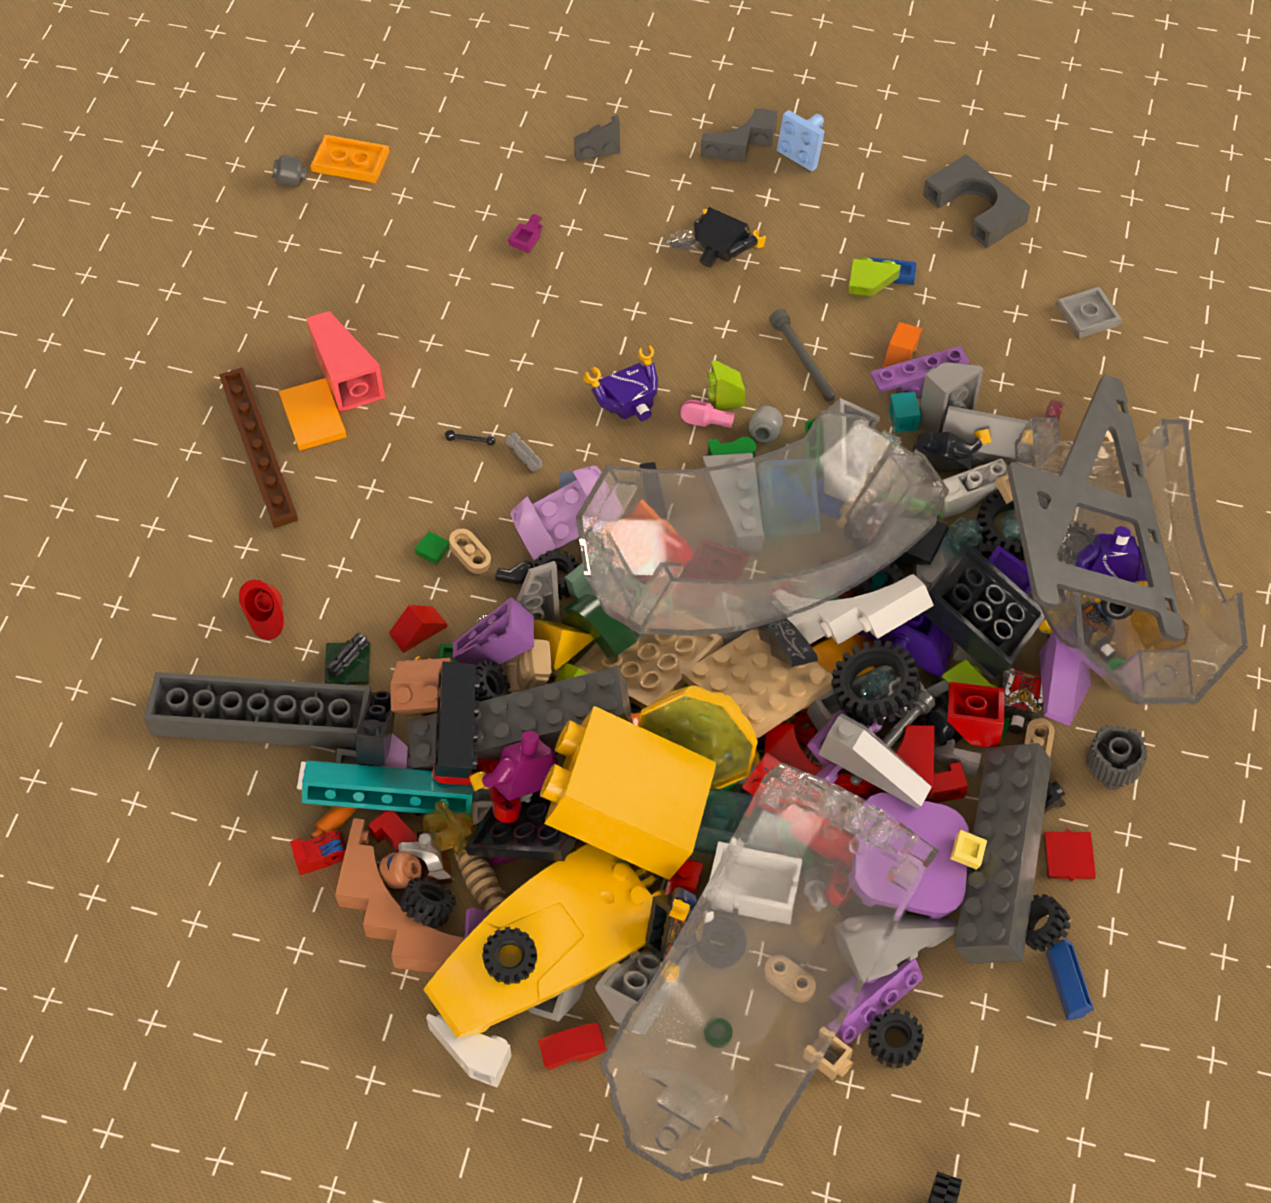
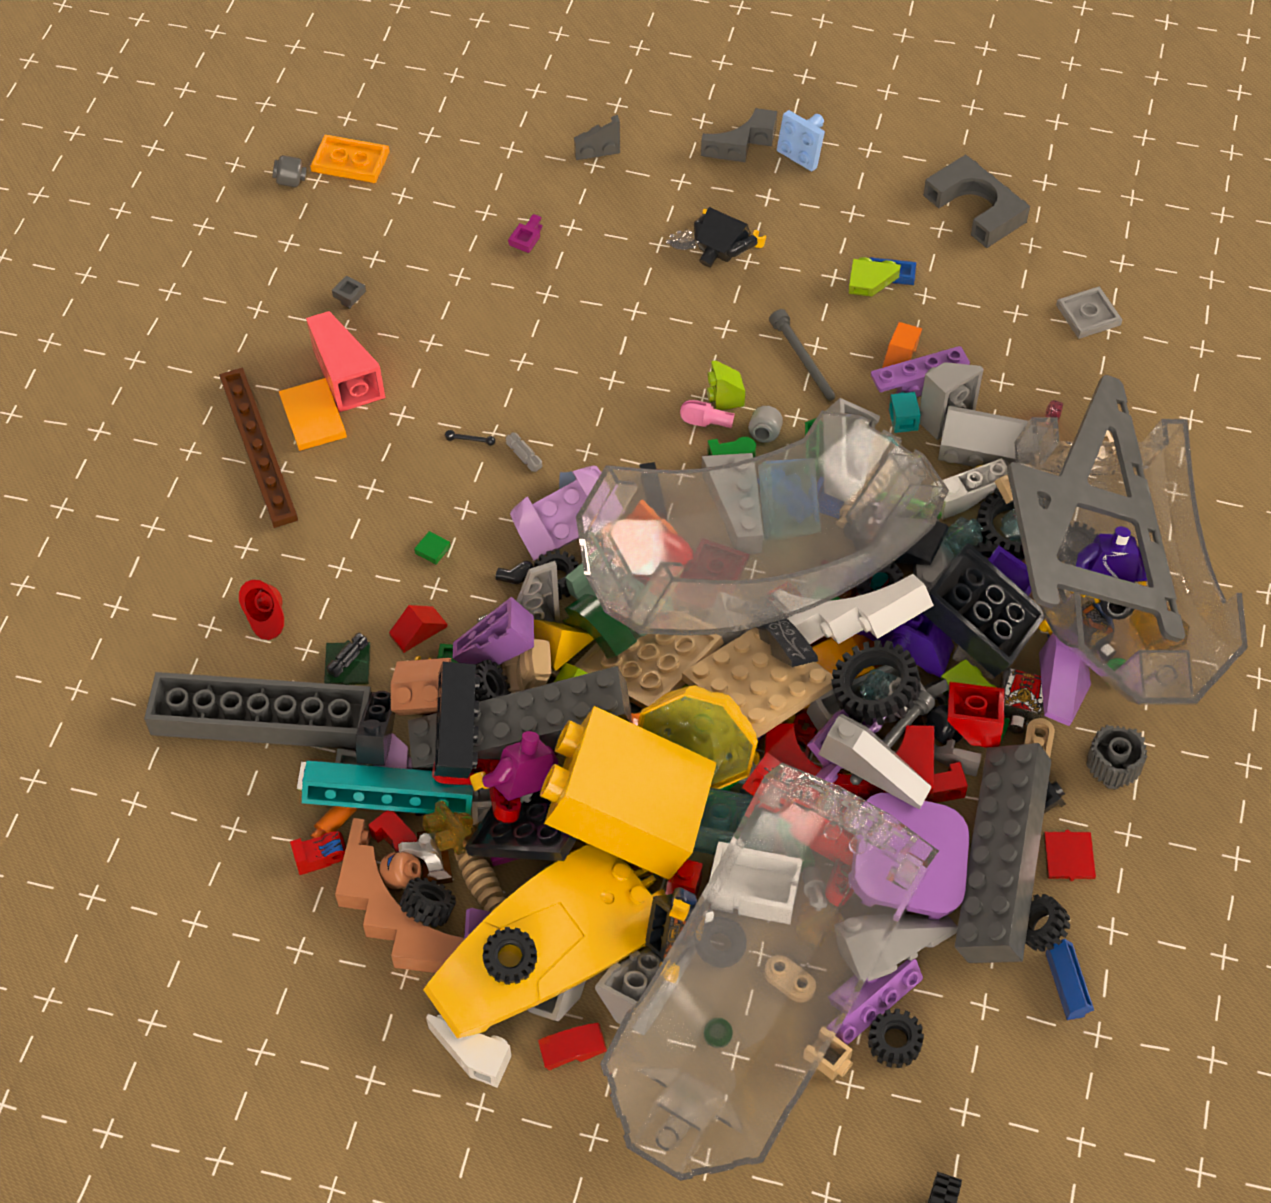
(348, 291): none -> dark grey tile
(471, 552): tan plate -> none
(628, 390): dark purple torso -> none
(950, 452): black torso -> none
(968, 849): light yellow plate -> none

